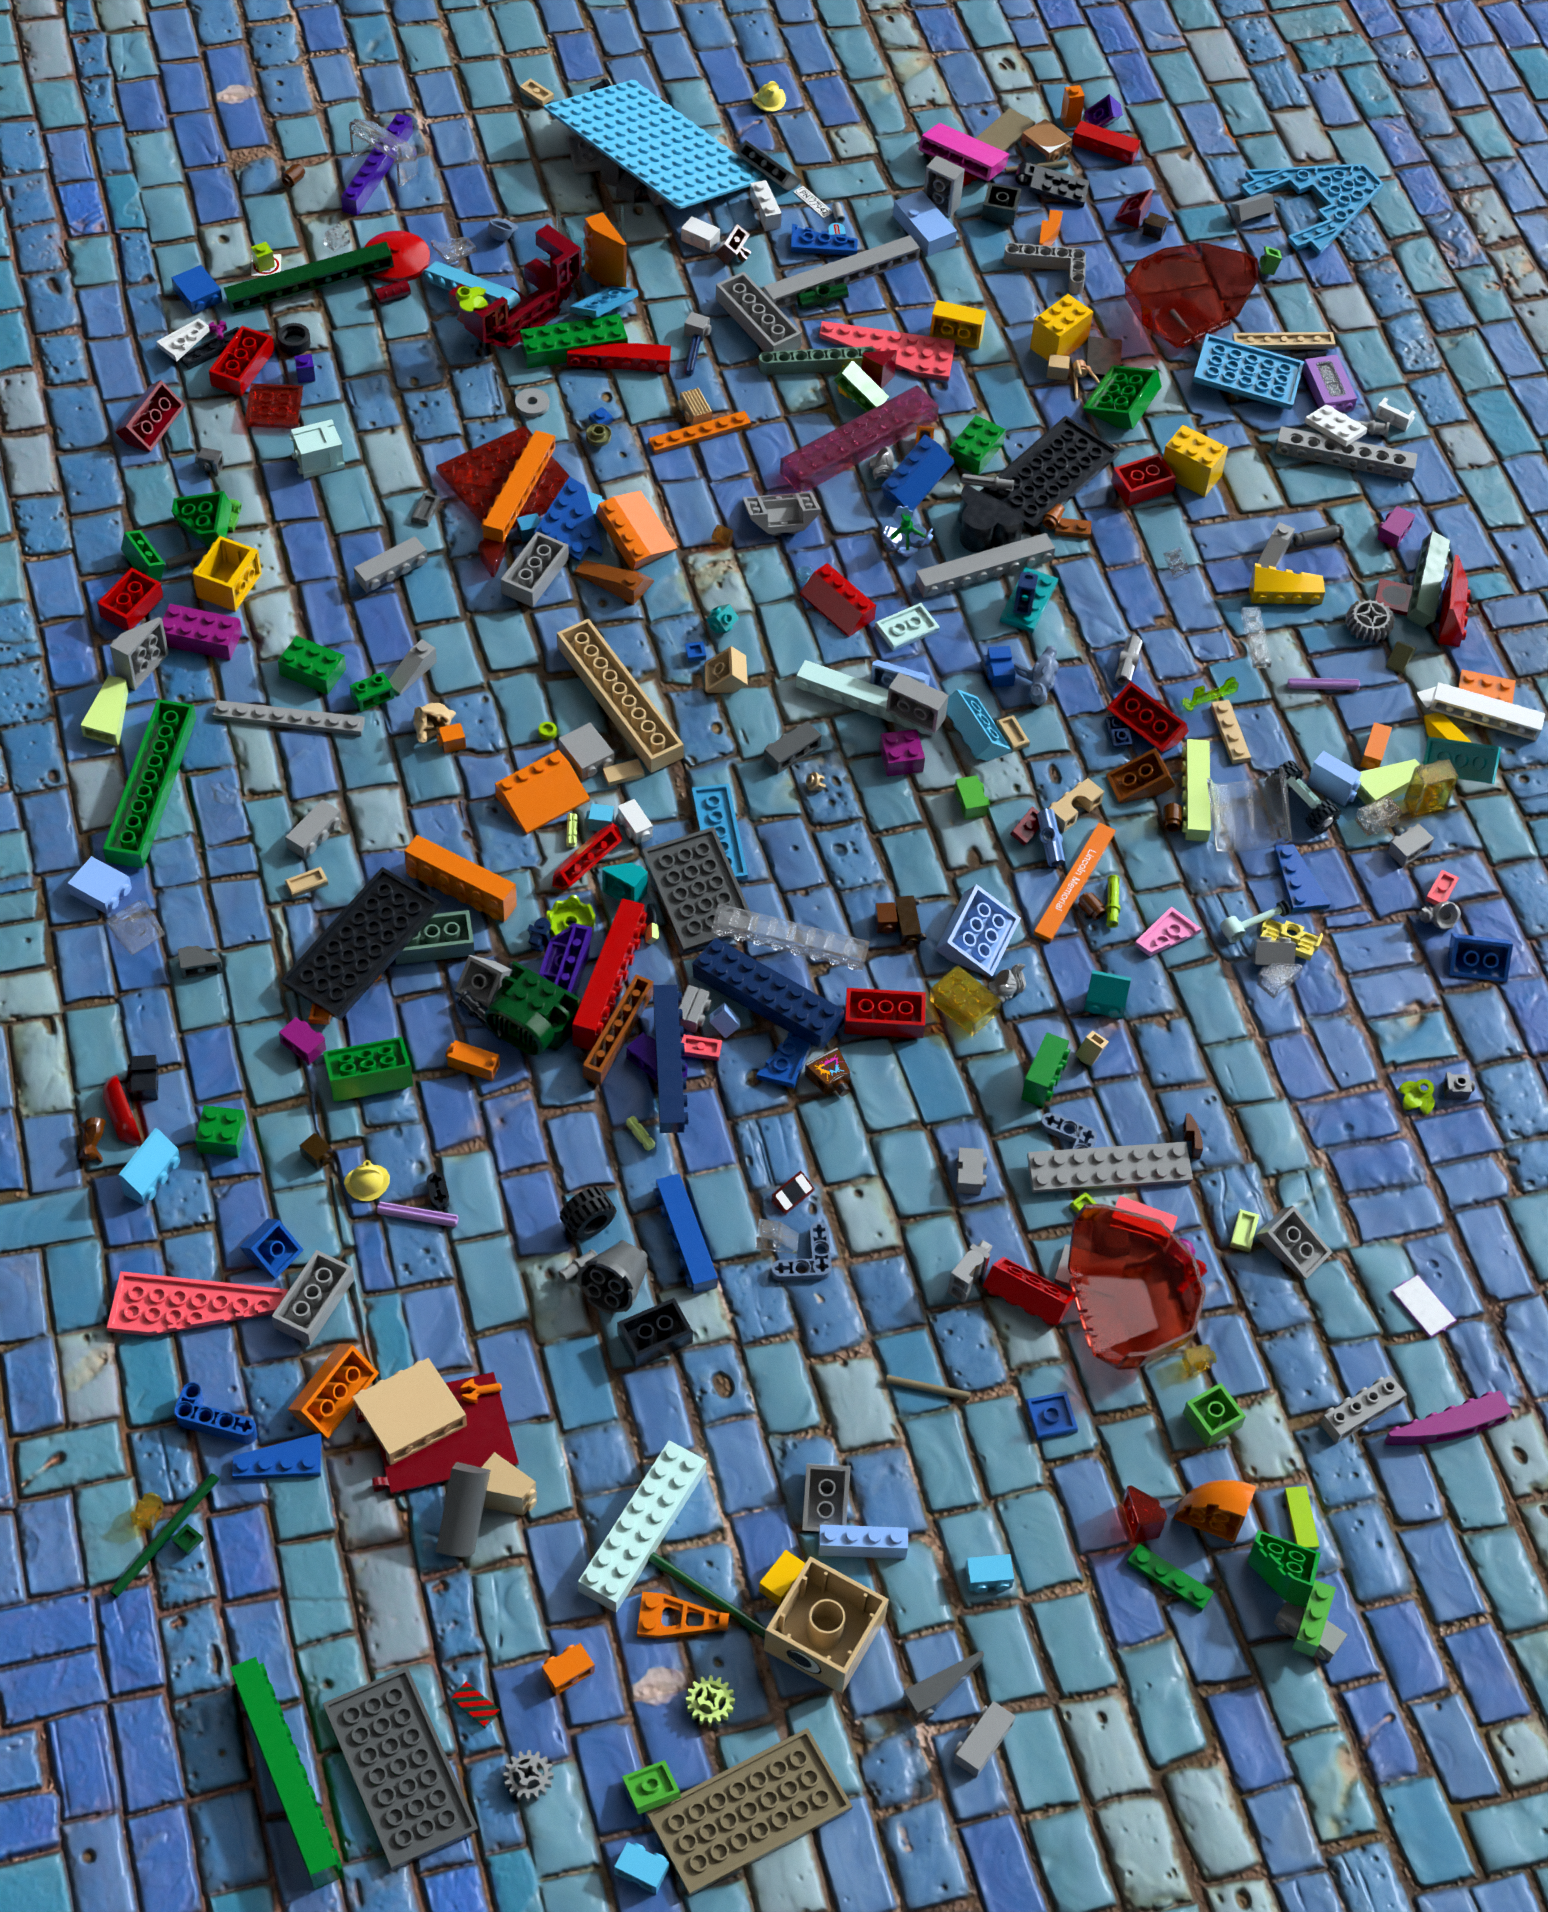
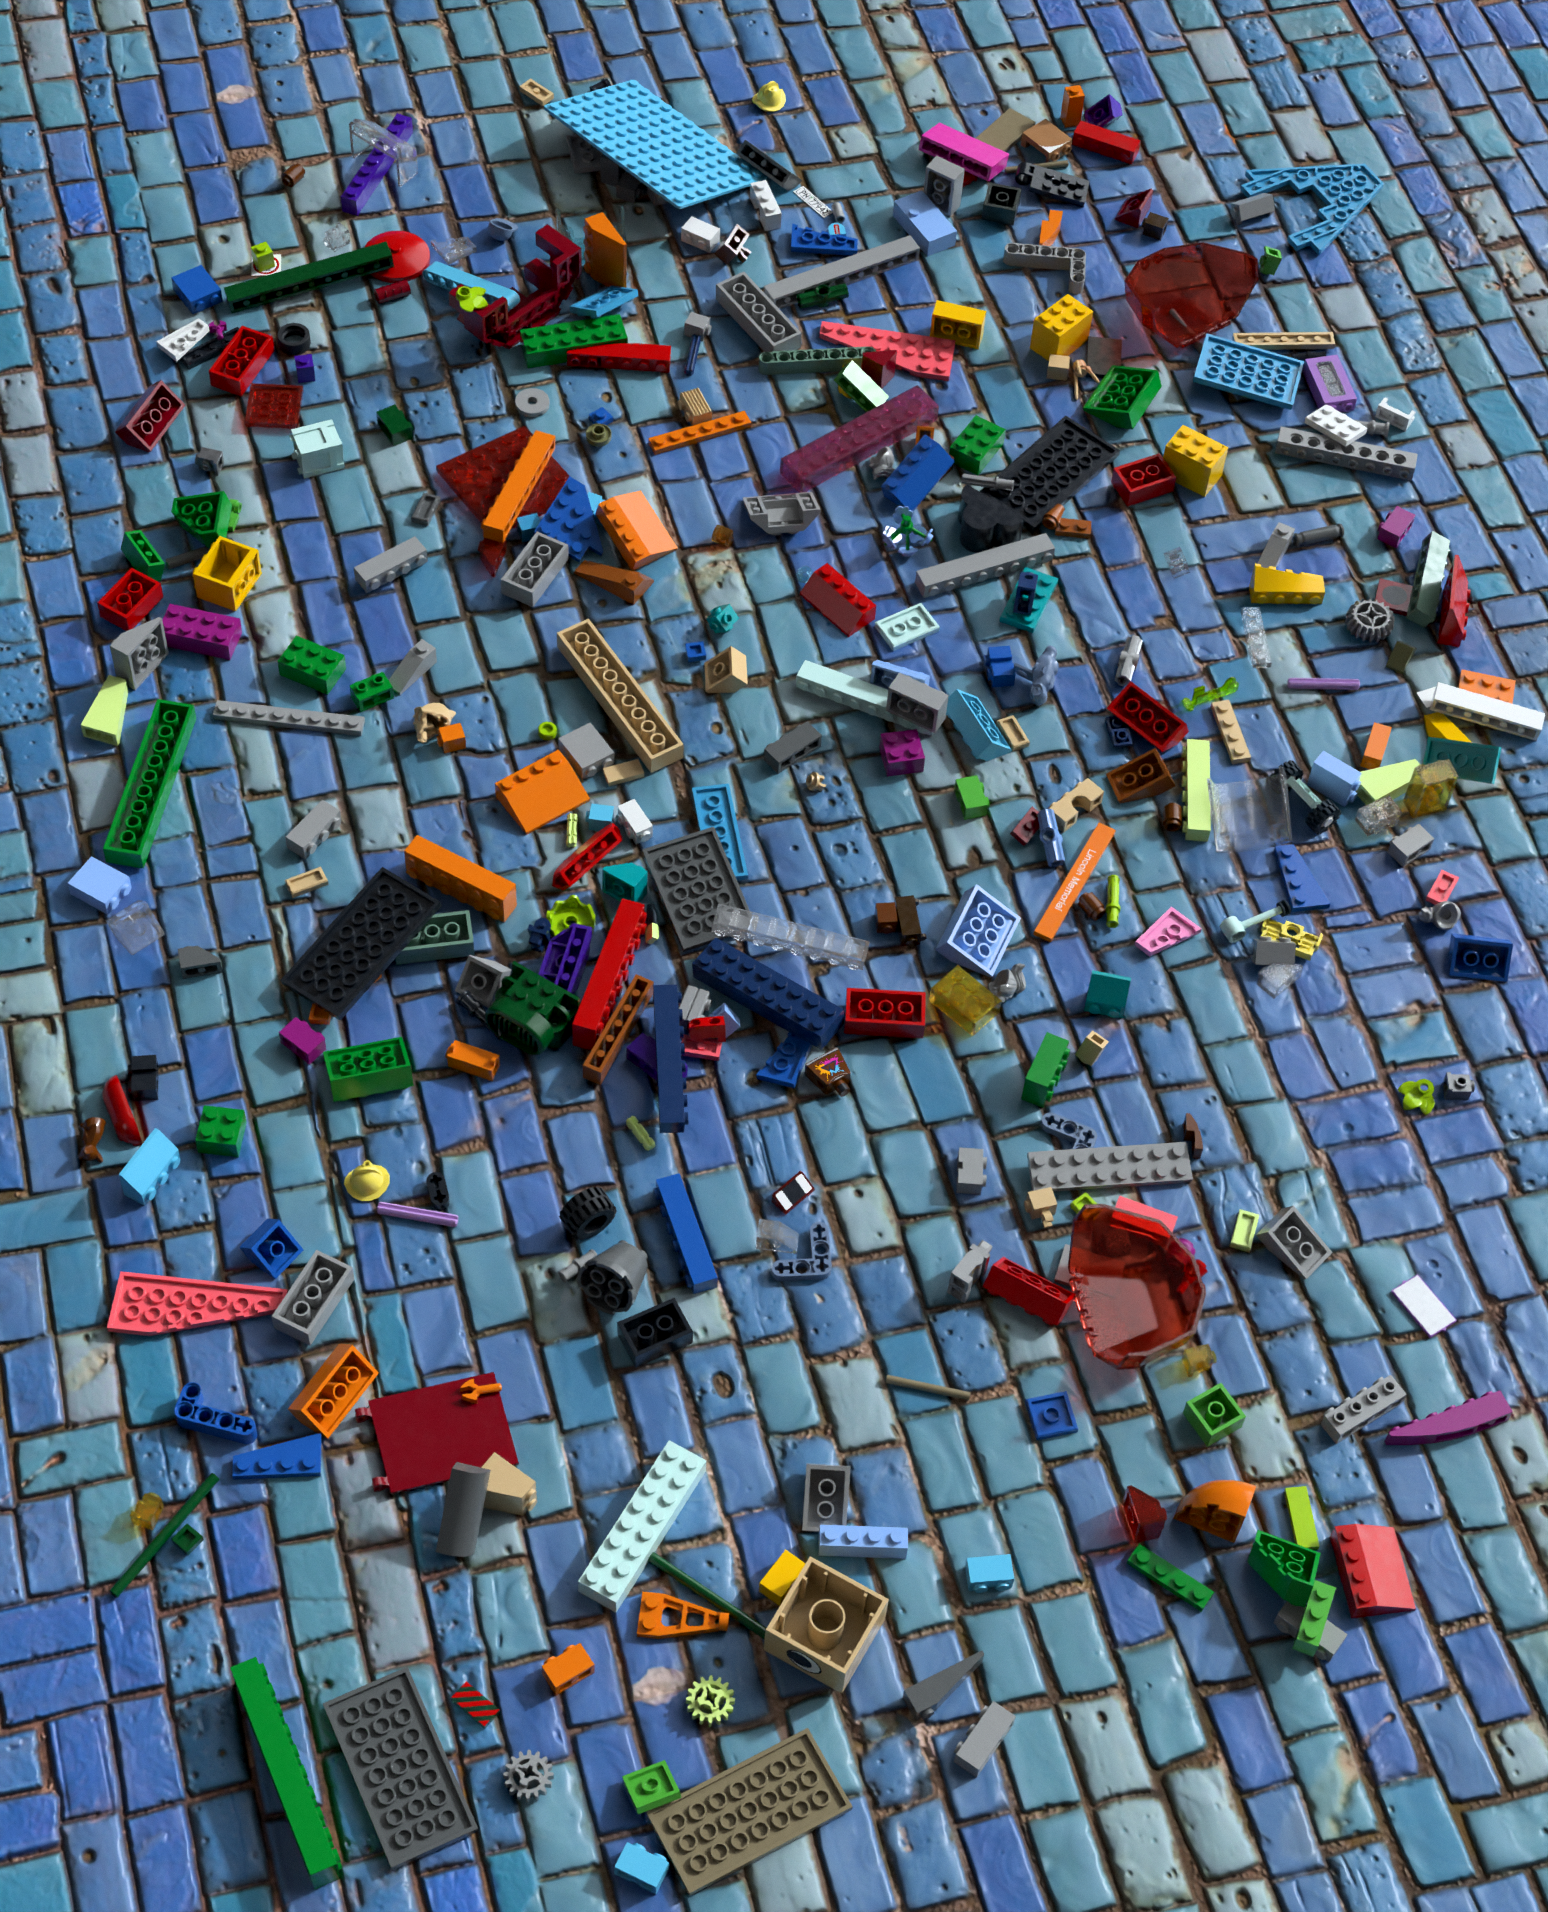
(316, 1151): dark brown brick -> none
(394, 425): none -> dark green piece
(410, 1410): tan panel -> none
(707, 1028): none -> red leg
(1041, 1205): none -> tan brick
(1371, 1570): none -> slope

